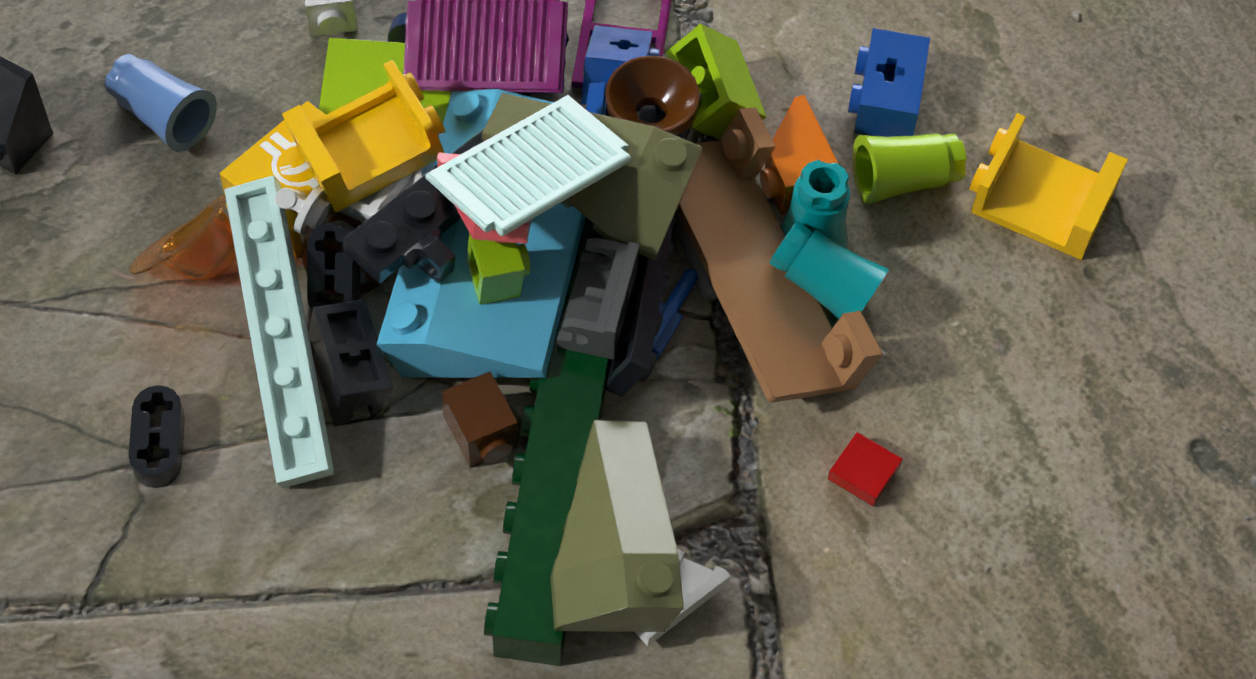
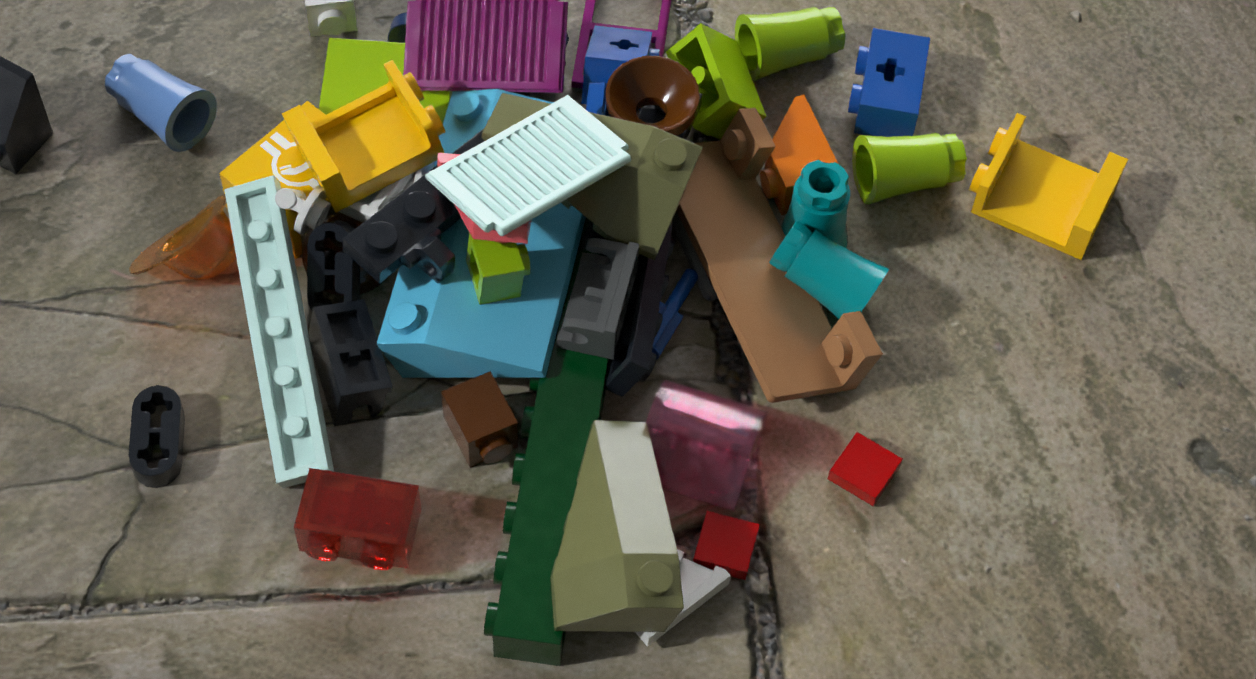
(357, 519): none -> clear red brick
(703, 443): none -> clear pink brick
(726, 544): none -> red tile
(788, 38): none -> lime plant

